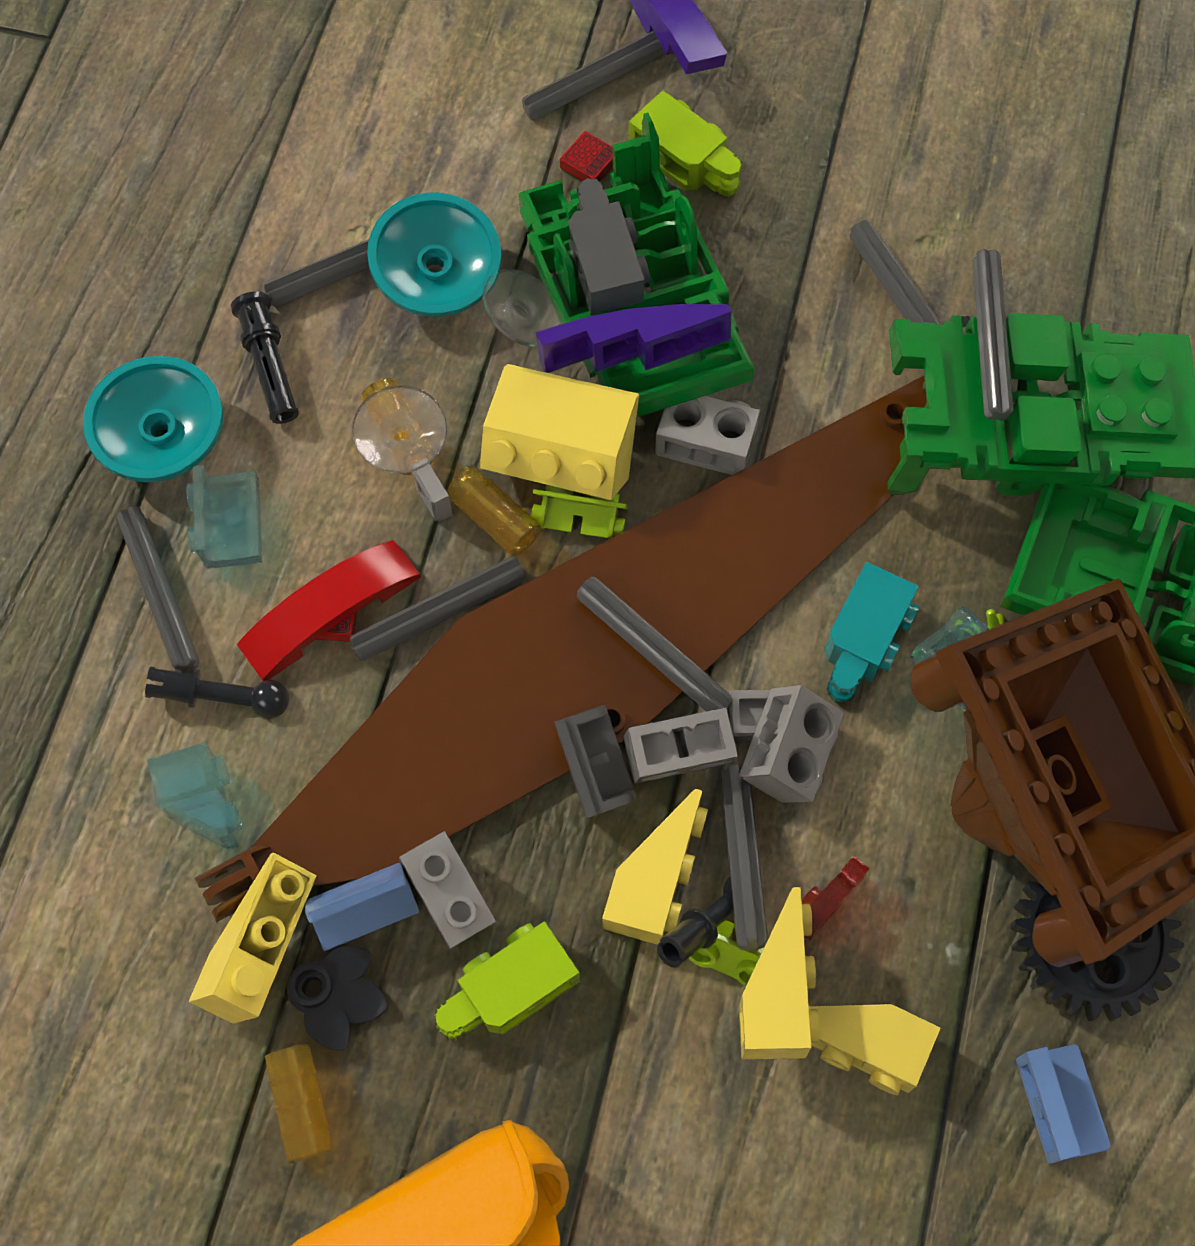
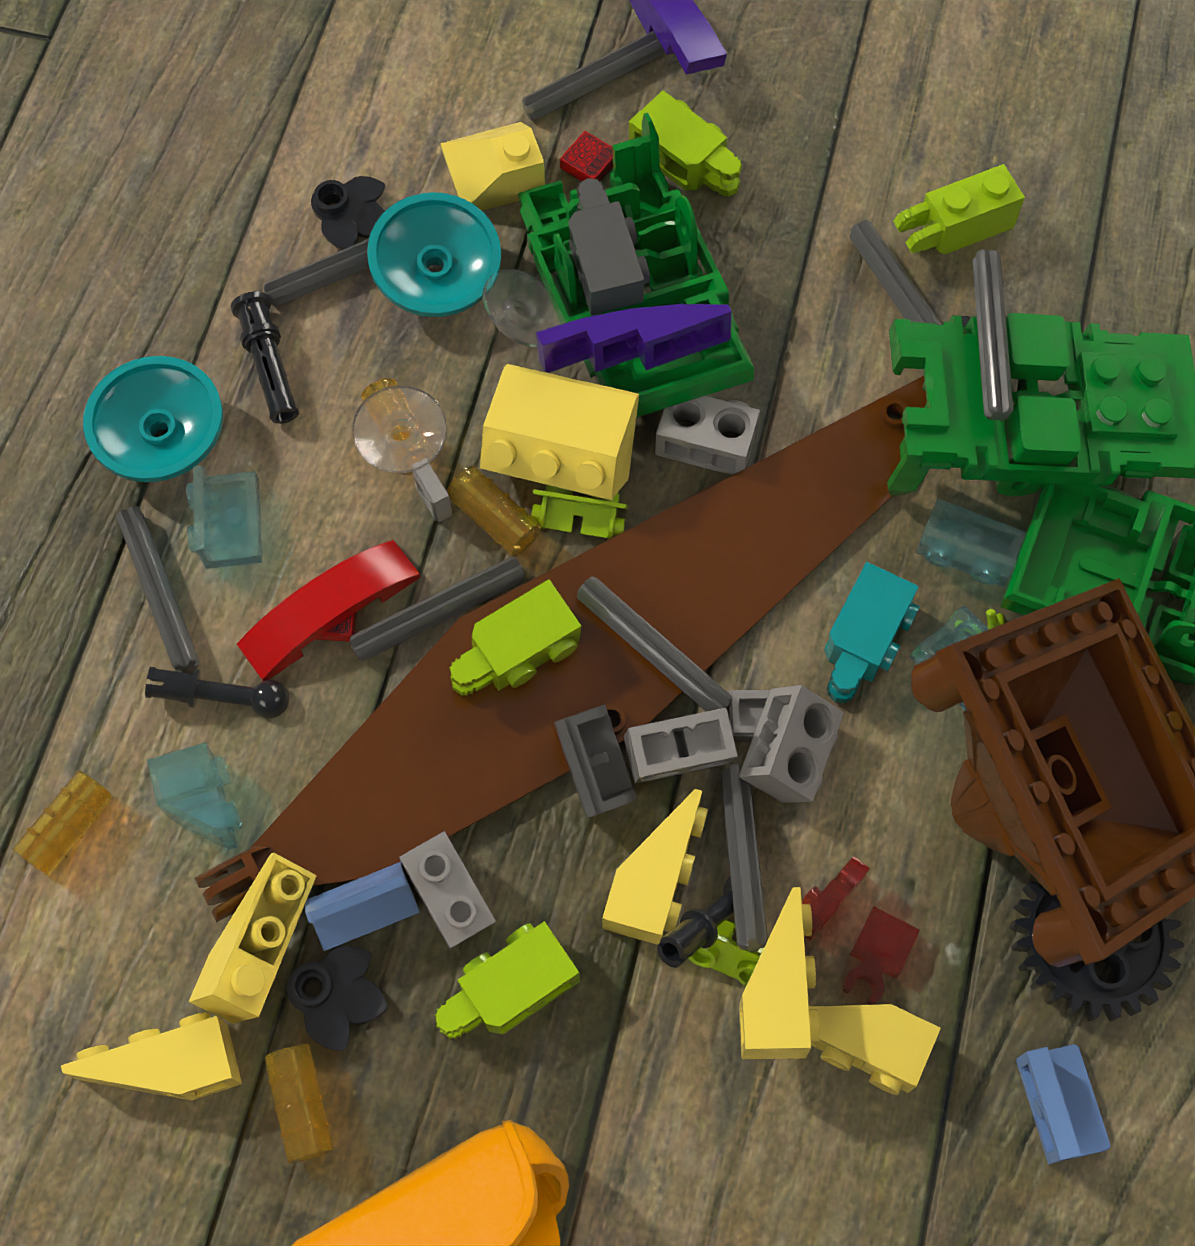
(63, 823): none -> clear yellow axle
(175, 1064): none -> light yellow slope
(355, 209): none -> black plate
(495, 165): none -> light yellow slope
(517, 641): none -> lime hinge
(882, 949): none -> clear red plate
(963, 212): none -> lime hinge
(970, 543): none -> clear light blue bracket

